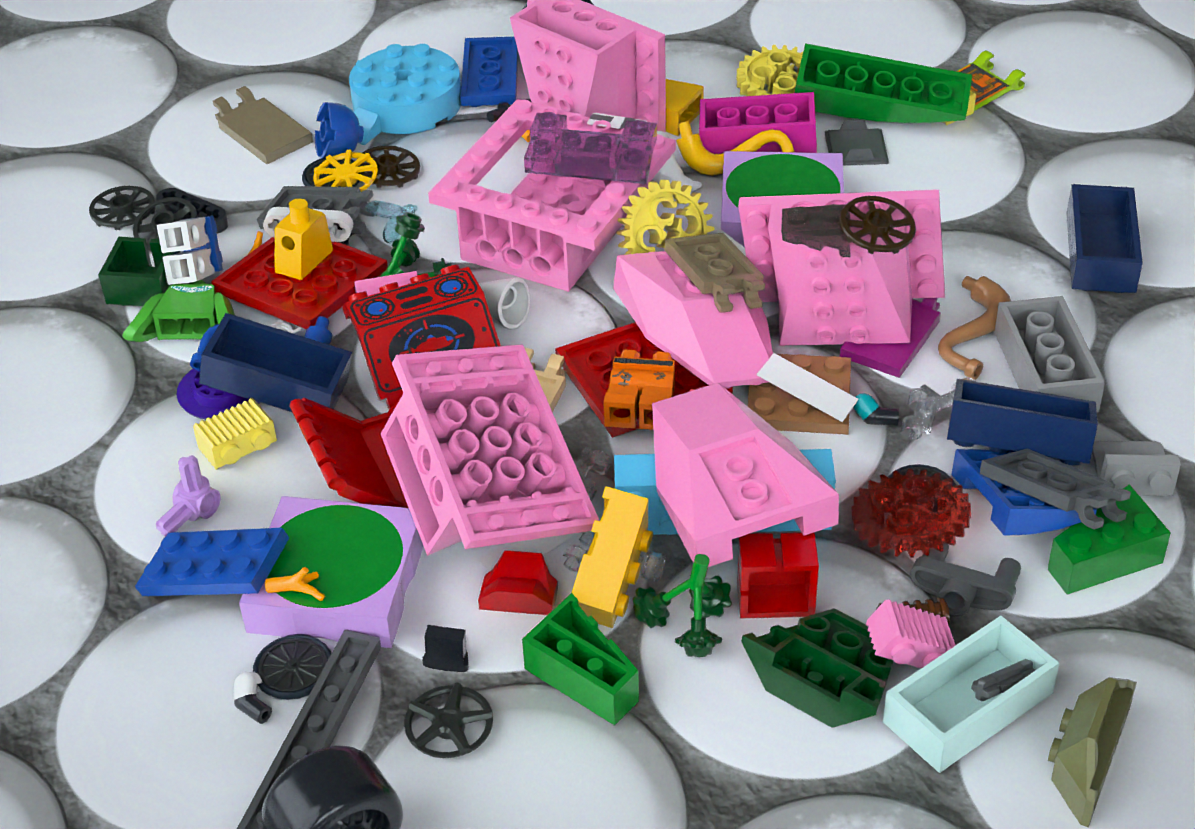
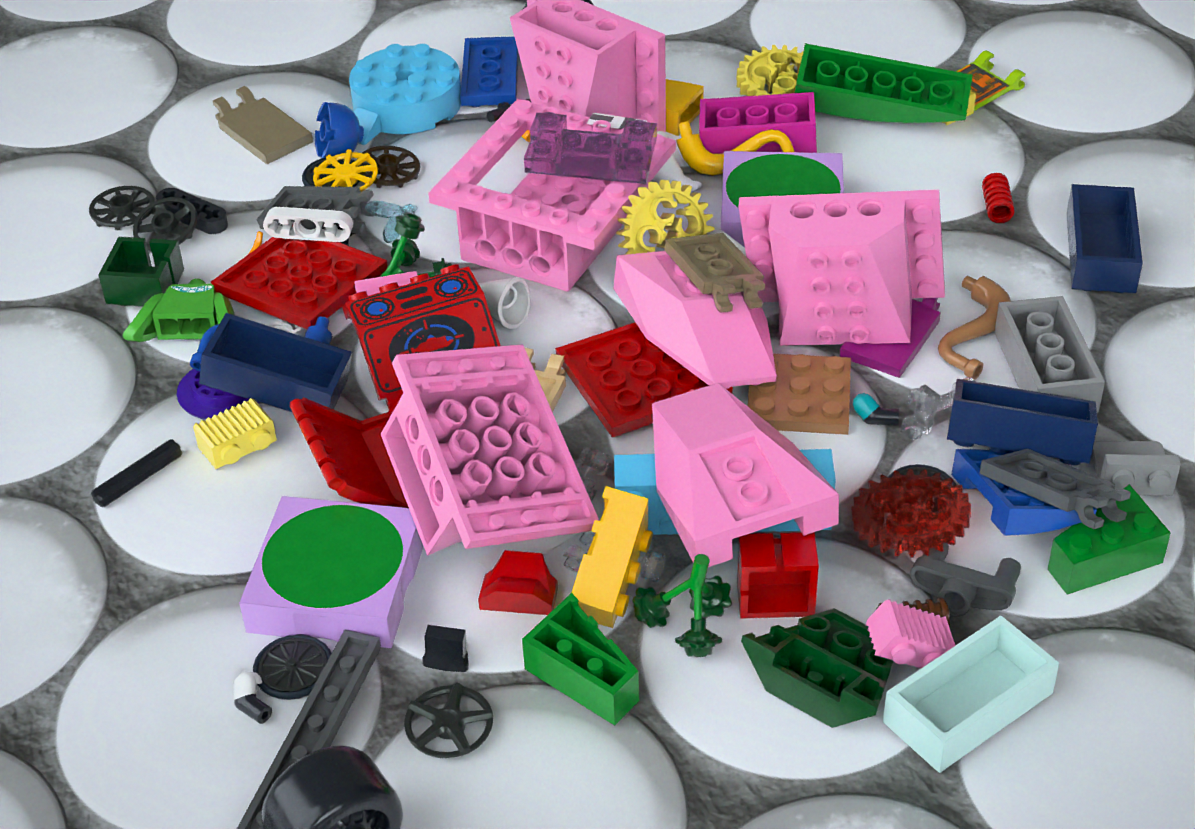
(136, 473): none -> black axle
(190, 497): lavender axle -> none
(199, 245): white hips -> none
(212, 562): blue plate -> none
(296, 582): light orange bar -> none
(301, 240): yellow torso -> none
(637, 385): orange hips -> none
(807, 387): white sticker -> none
(815, 227): clear smoke wing -> none
(857, 143): dark grey piece -> none
(877, 224): dark brown wheel -> none
(998, 198): none -> red piece
(1001, 680): dark grey axle -> none
(1090, 744): olive wedge -> none

